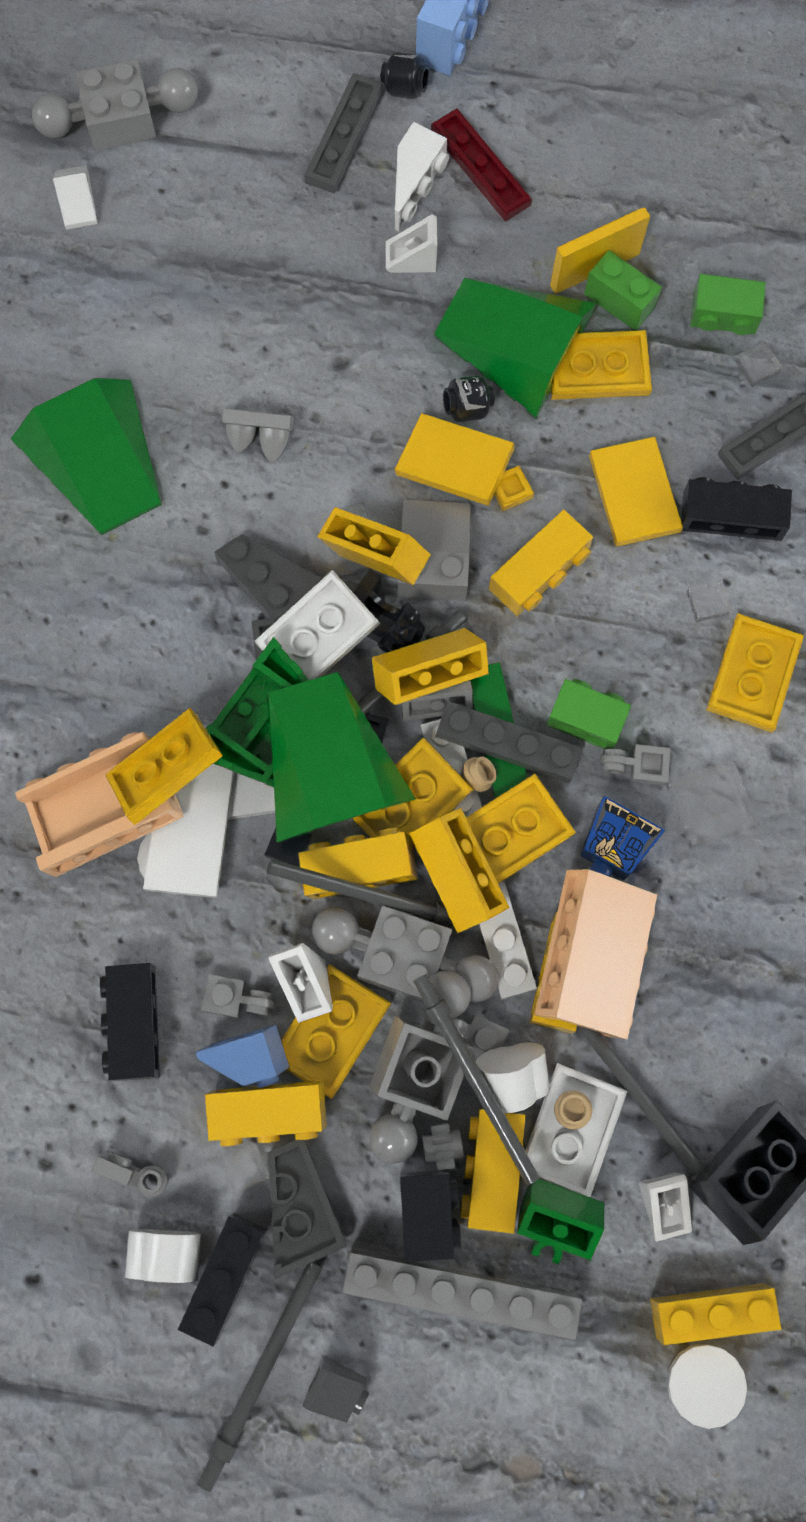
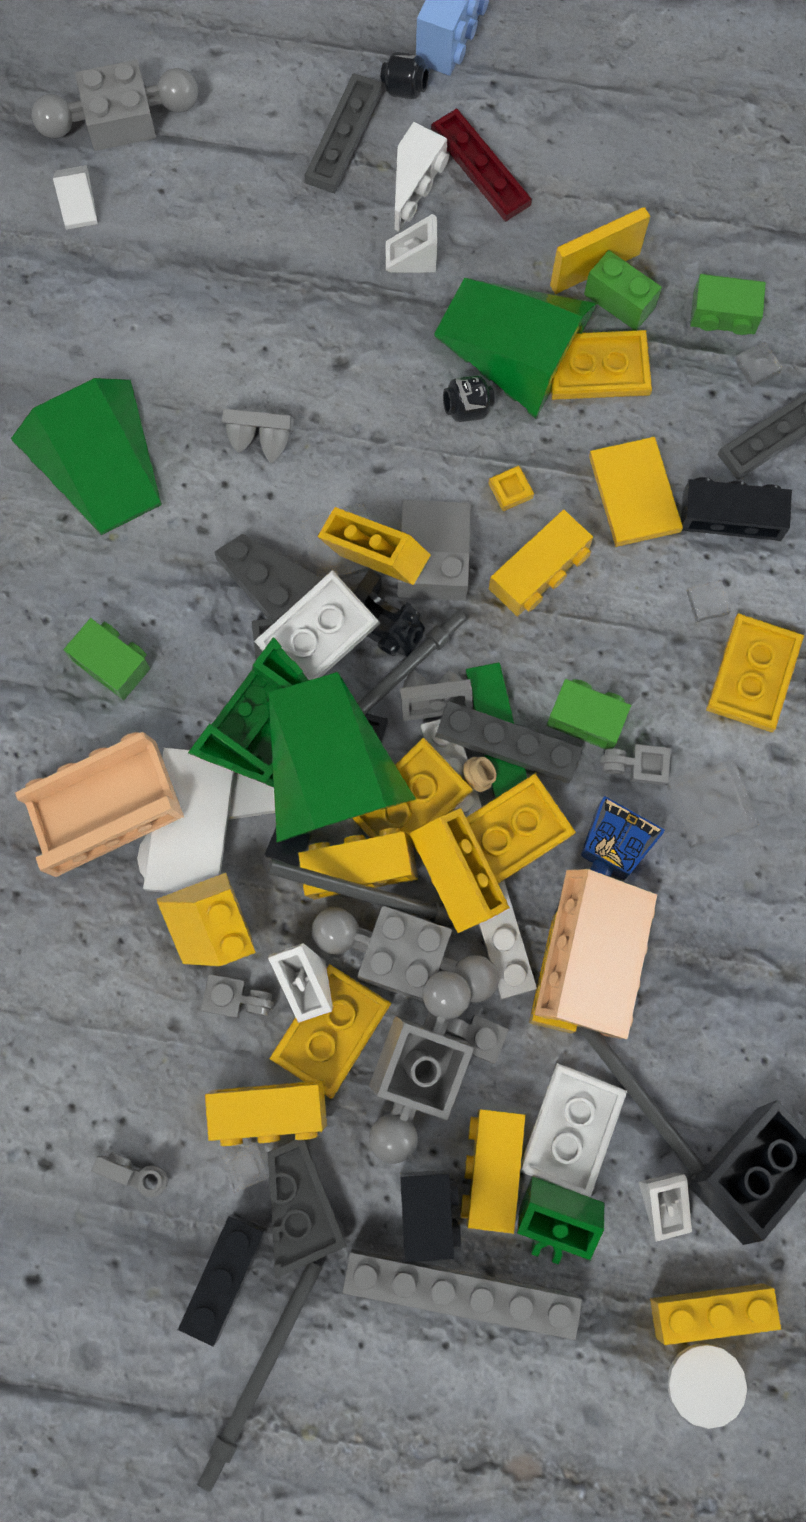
(108, 658): none -> bright green brick
(130, 1022): black brick -> none
(163, 766): yellow tile -> none
(163, 1255): white piece -> none
(207, 923): none -> yellow slope
(248, 1057): medium blue slope -> none
(336, 1391): dark grey slope -> none
(430, 666): yellow brick -> none
(439, 1013): dark grey bar -> none
(442, 1146): light grey gear -> none
(454, 459): yellow tile -> none
(515, 1075): white piece -> none
(573, 1109): tan plate -> none

